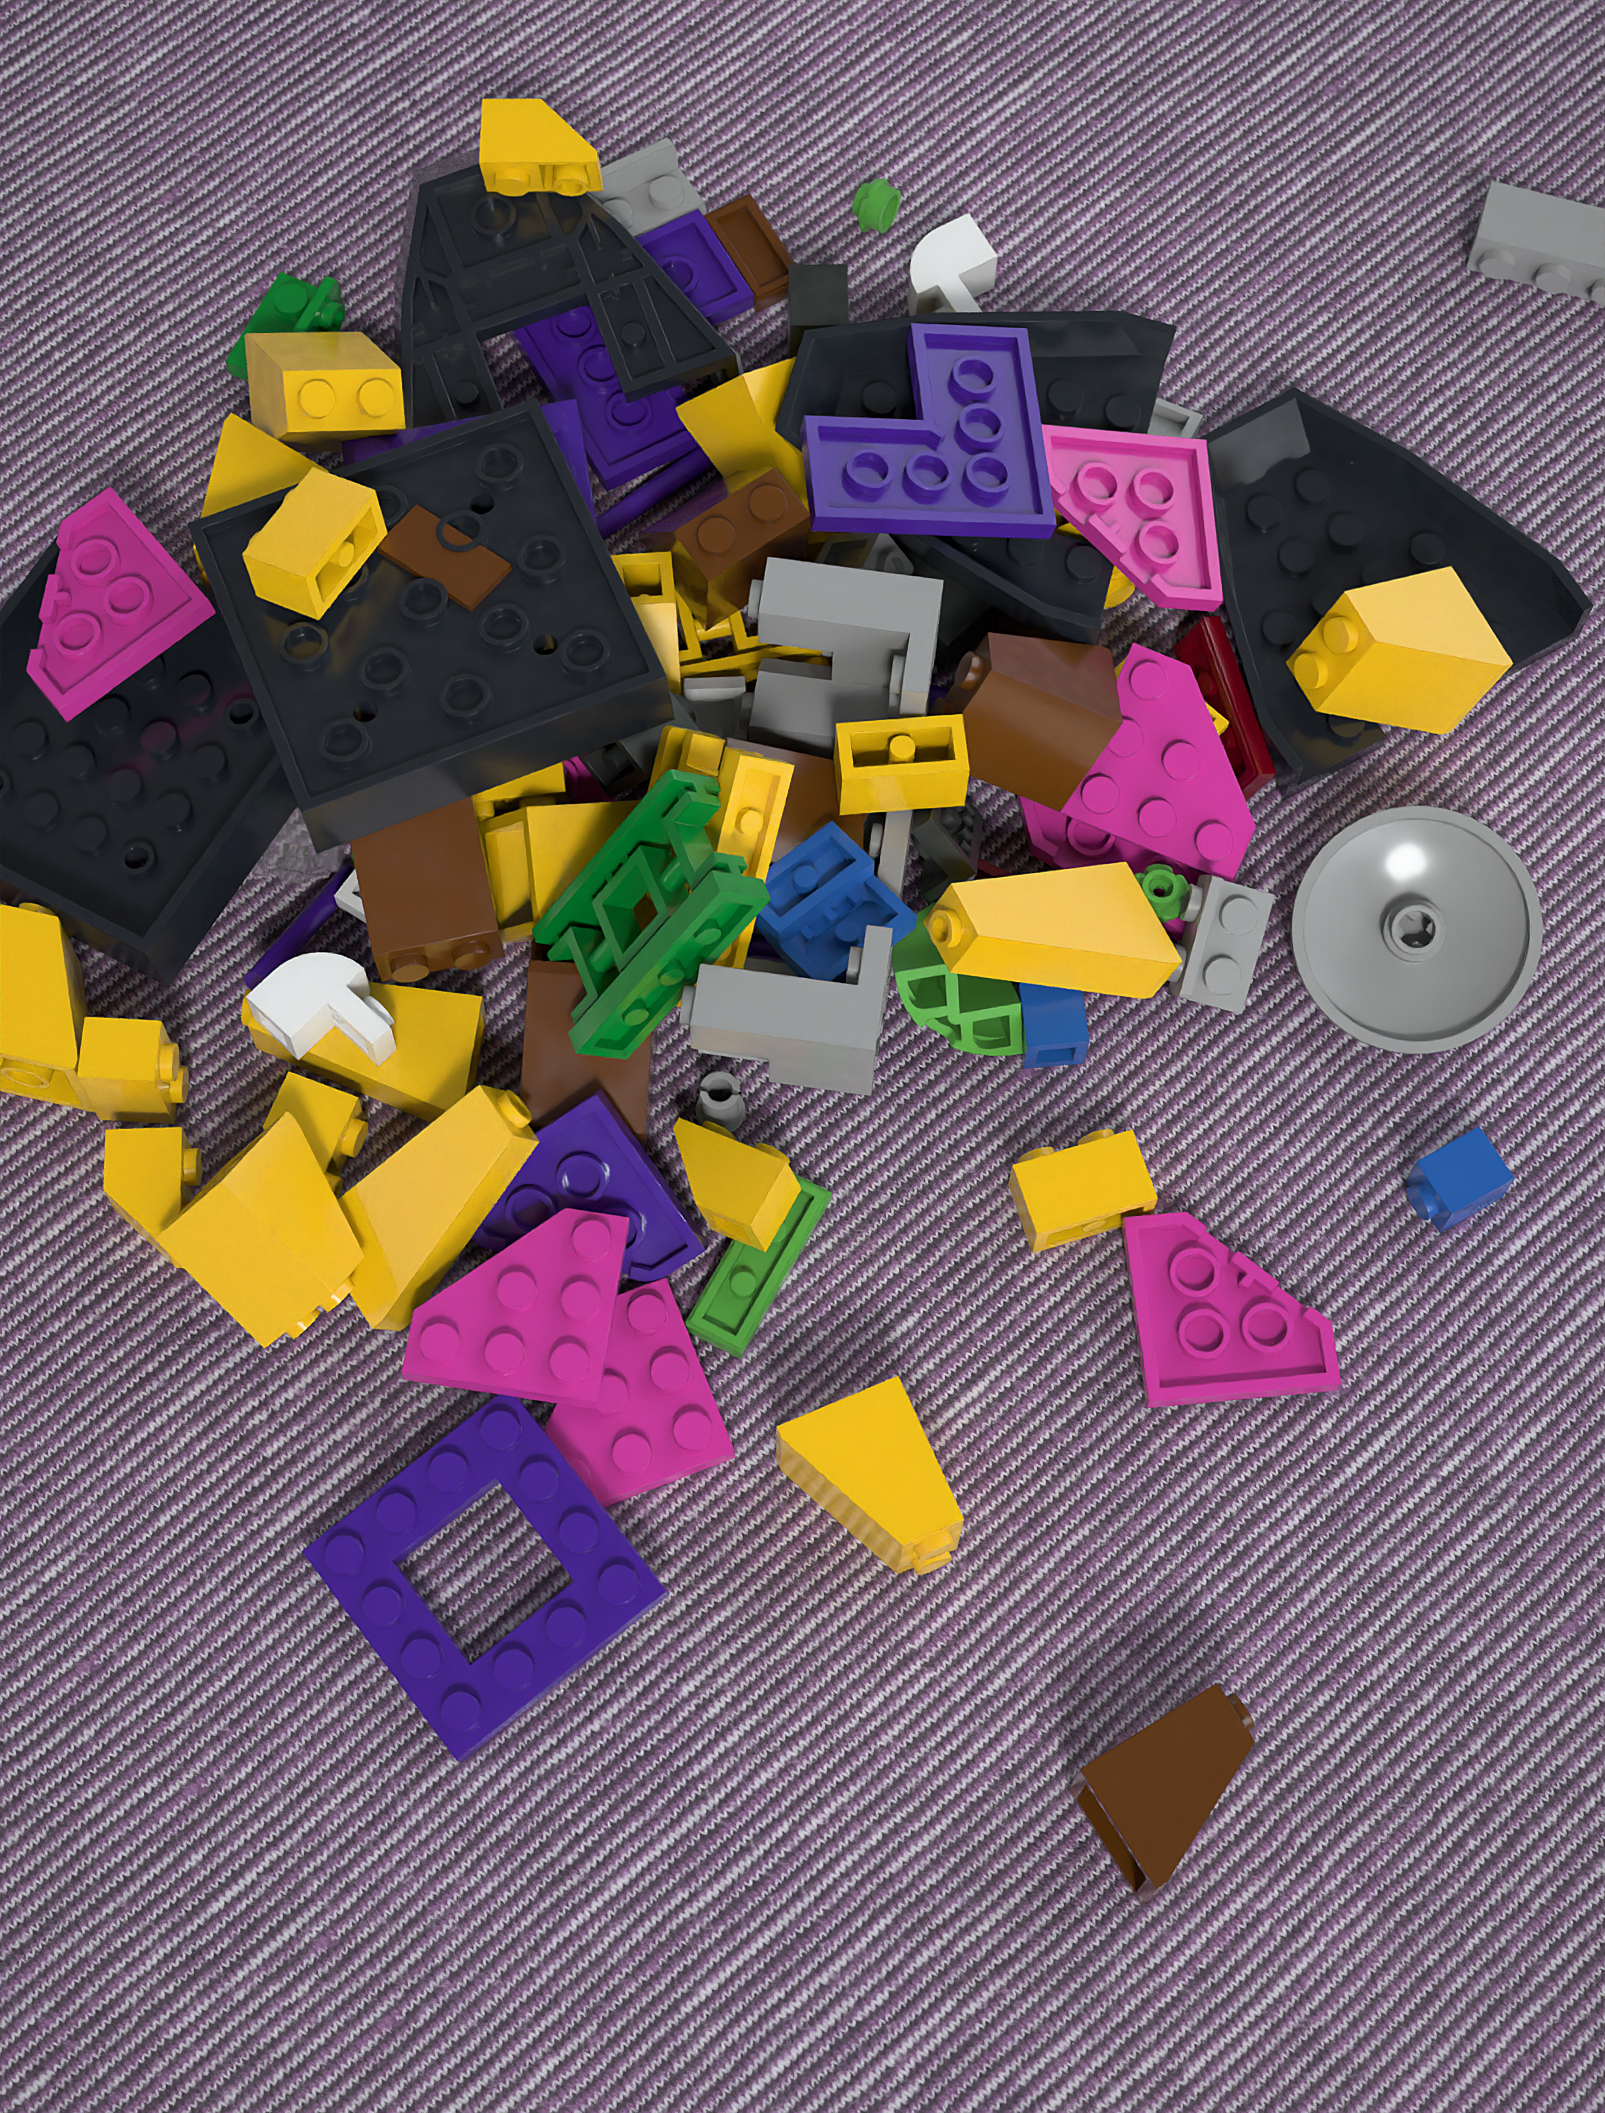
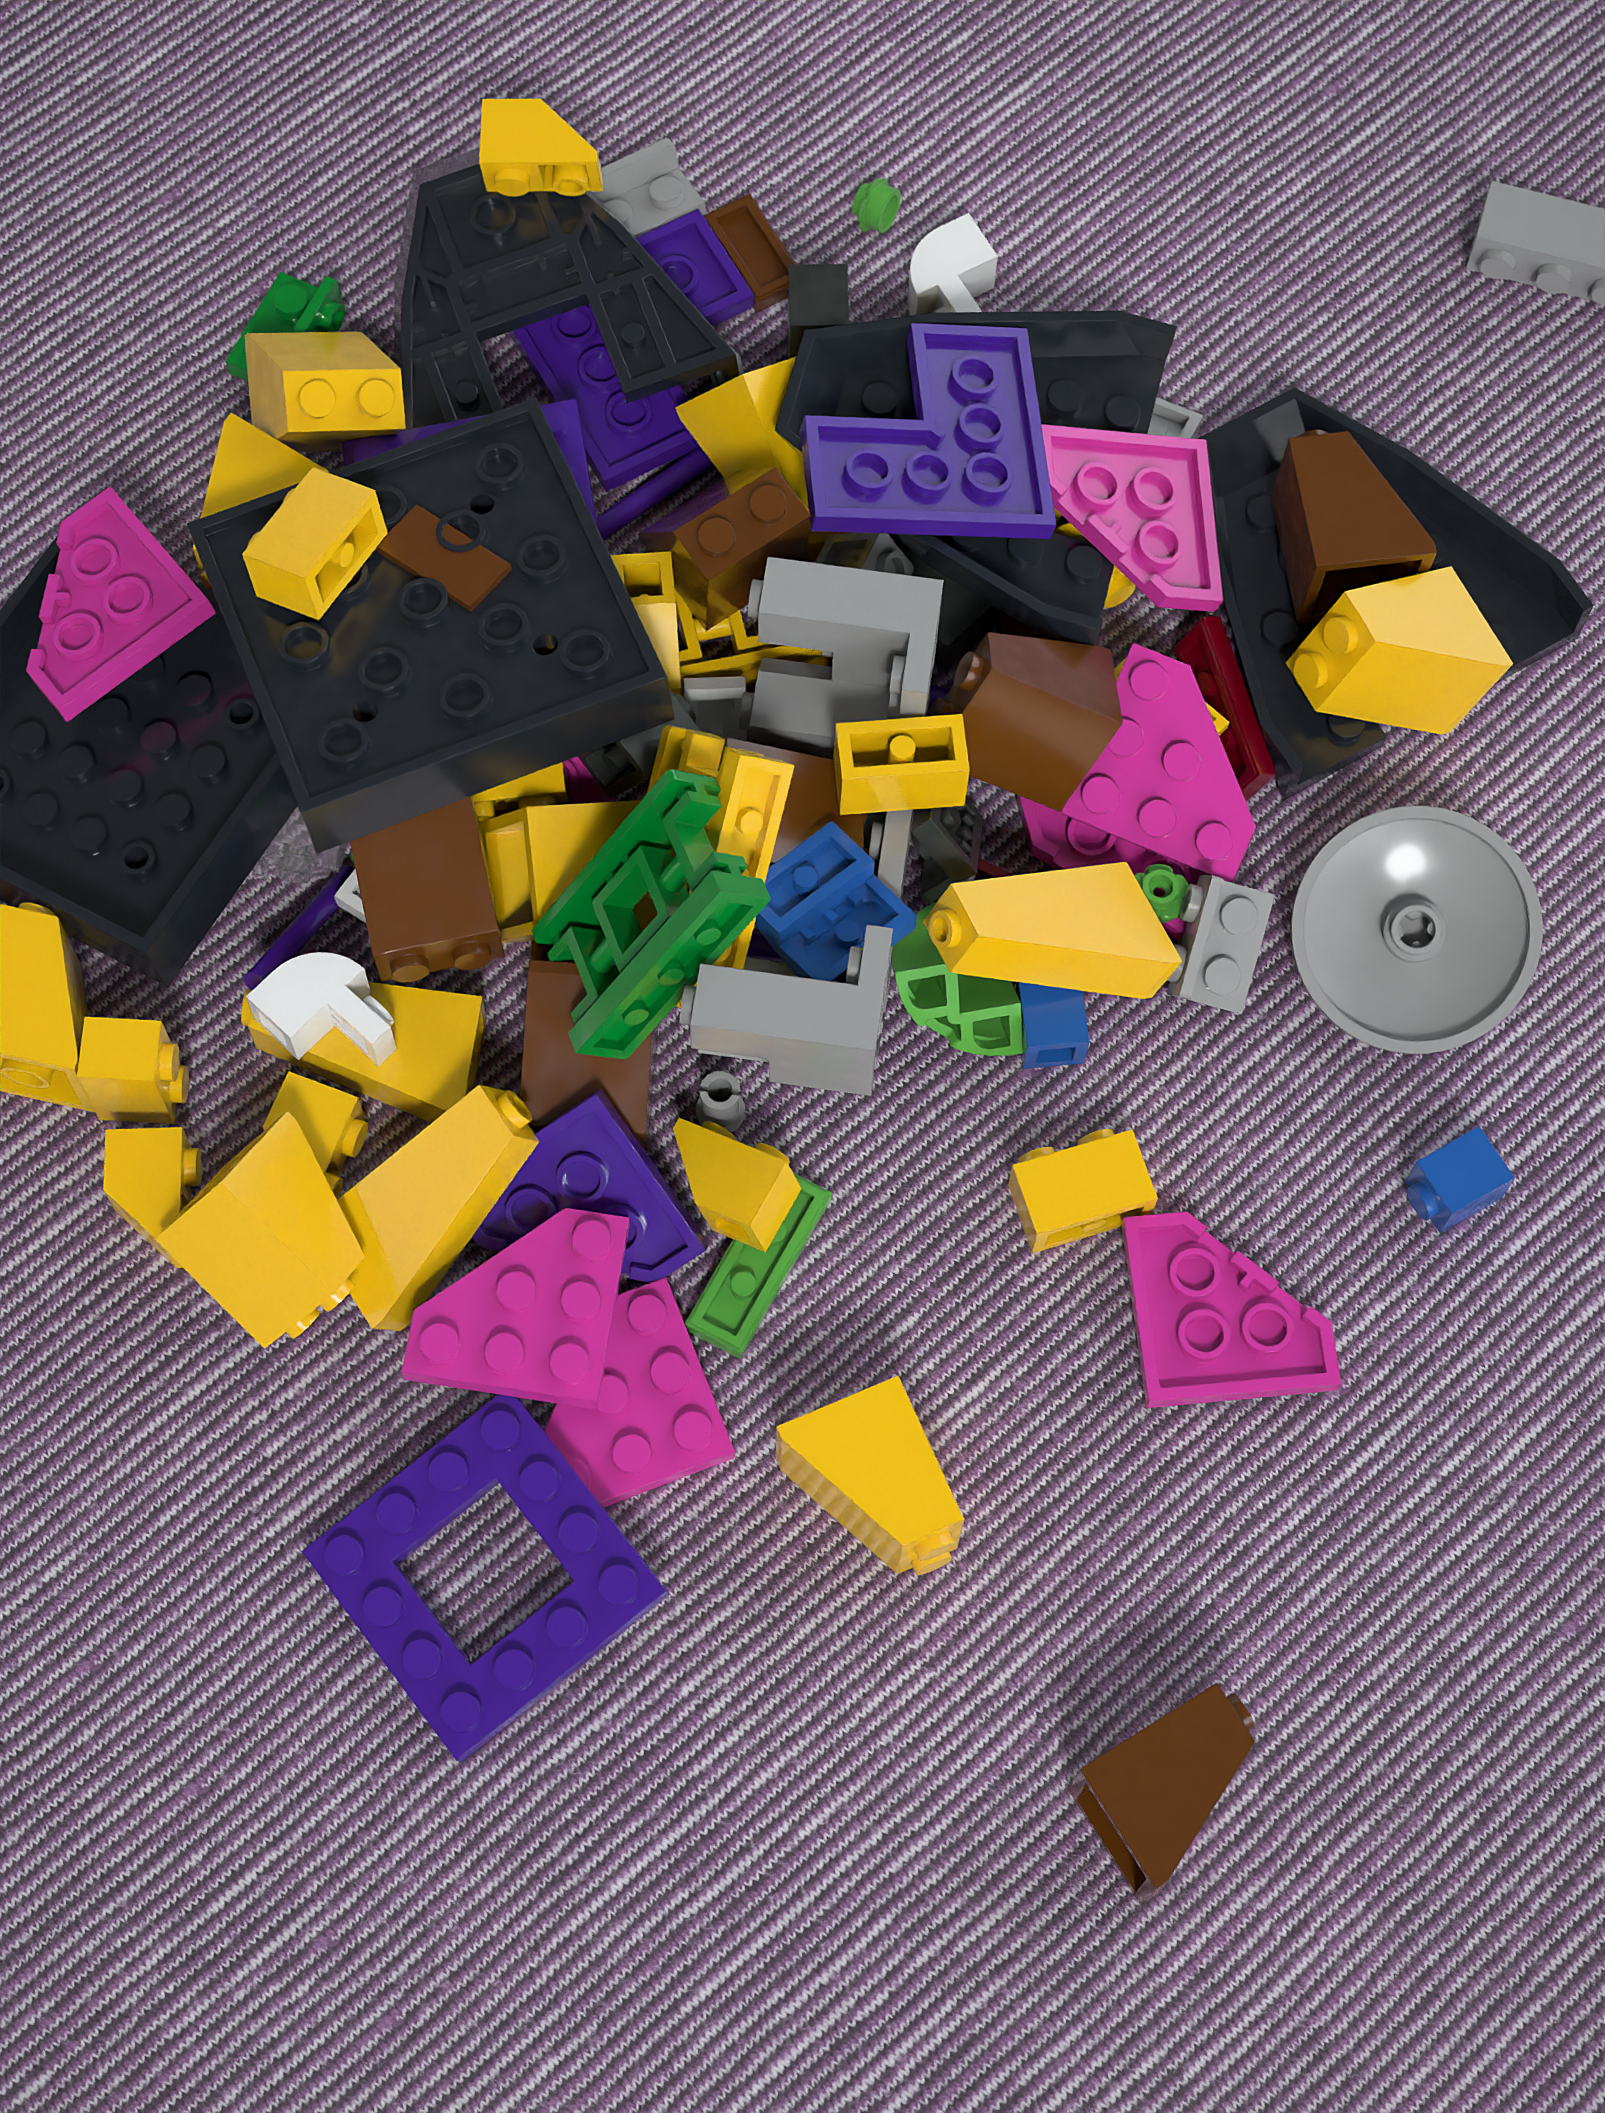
(1341, 523): none -> reddish brown slope

